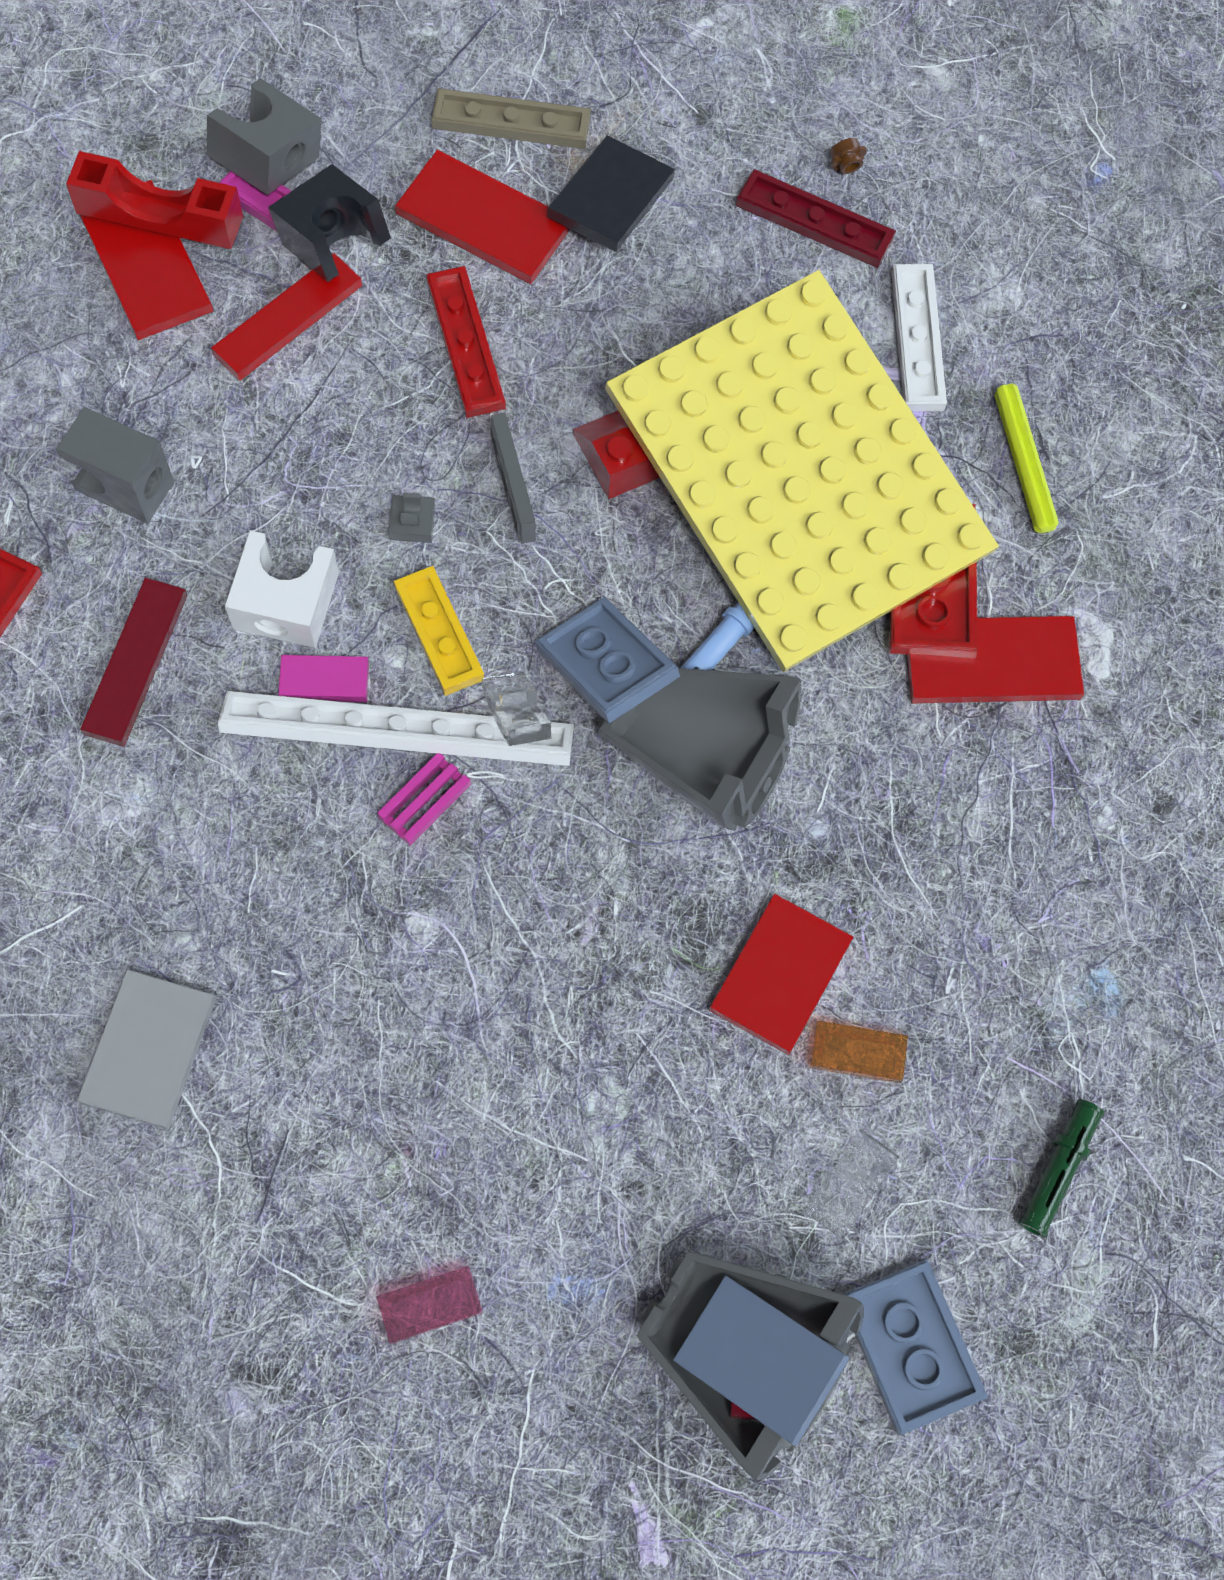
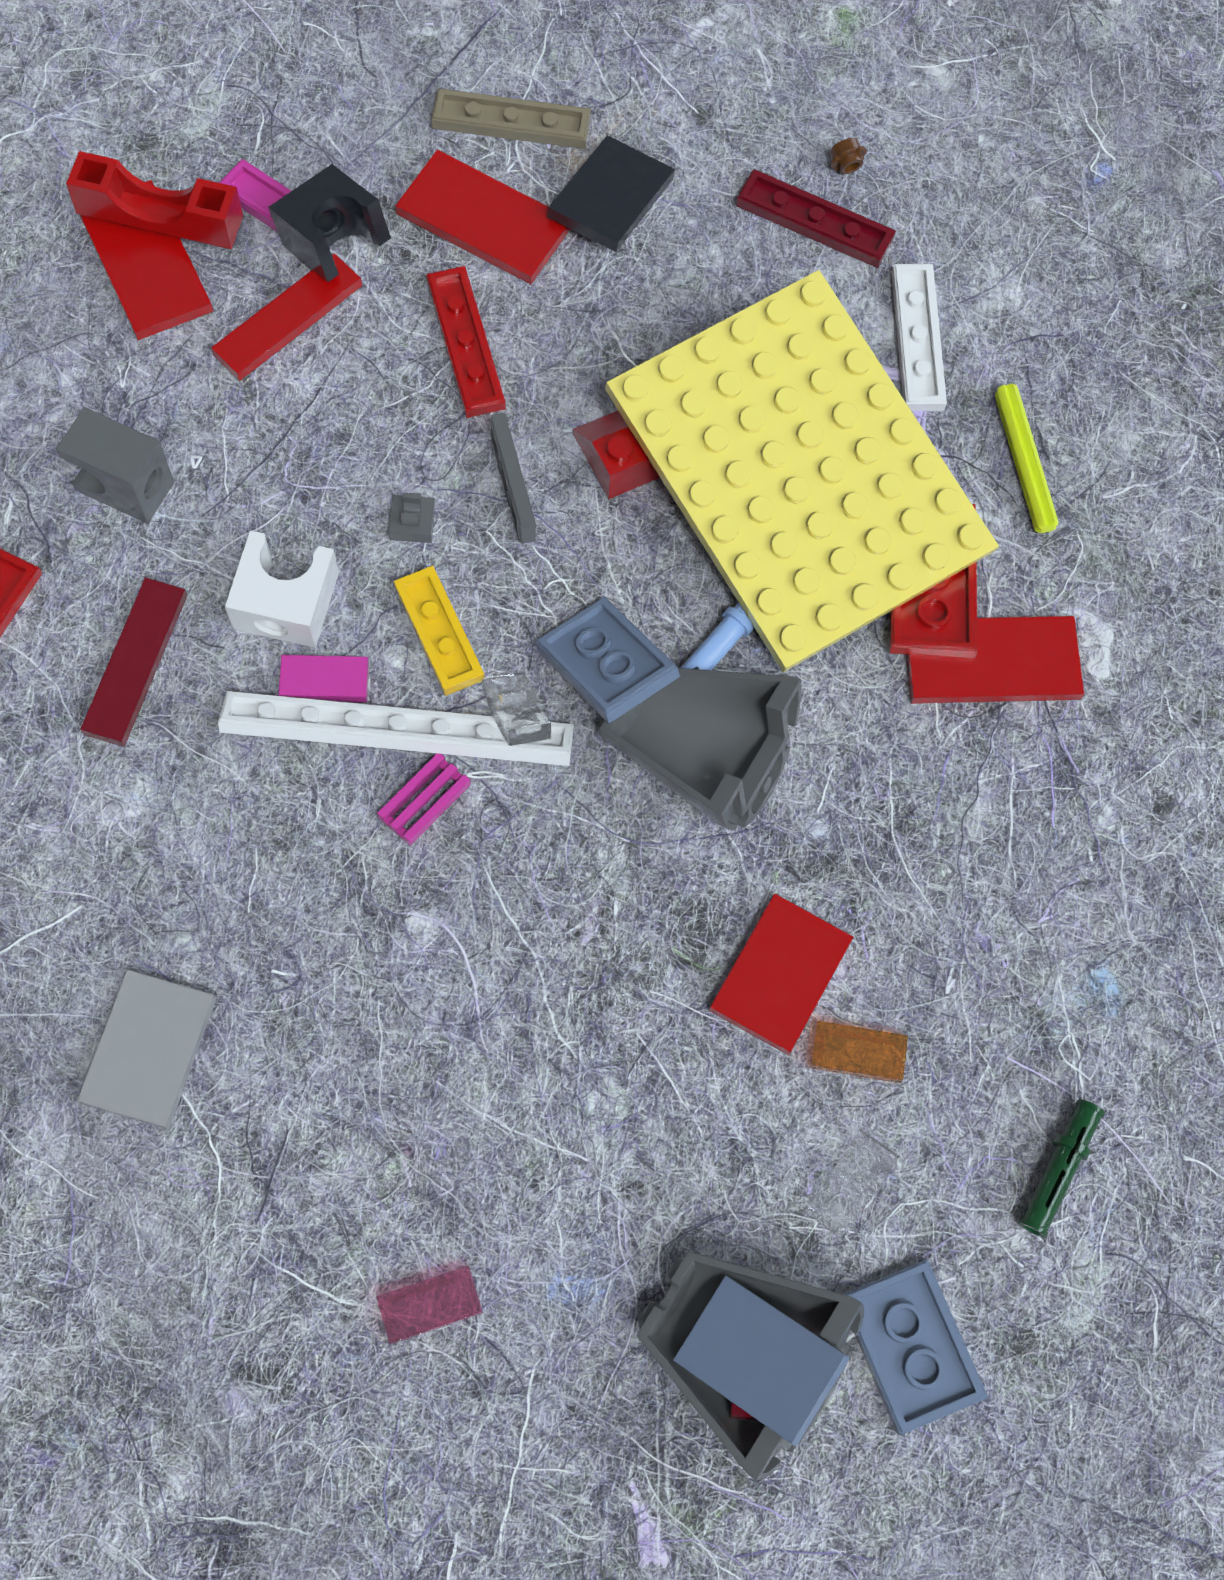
(270, 147): dark grey piece -> none

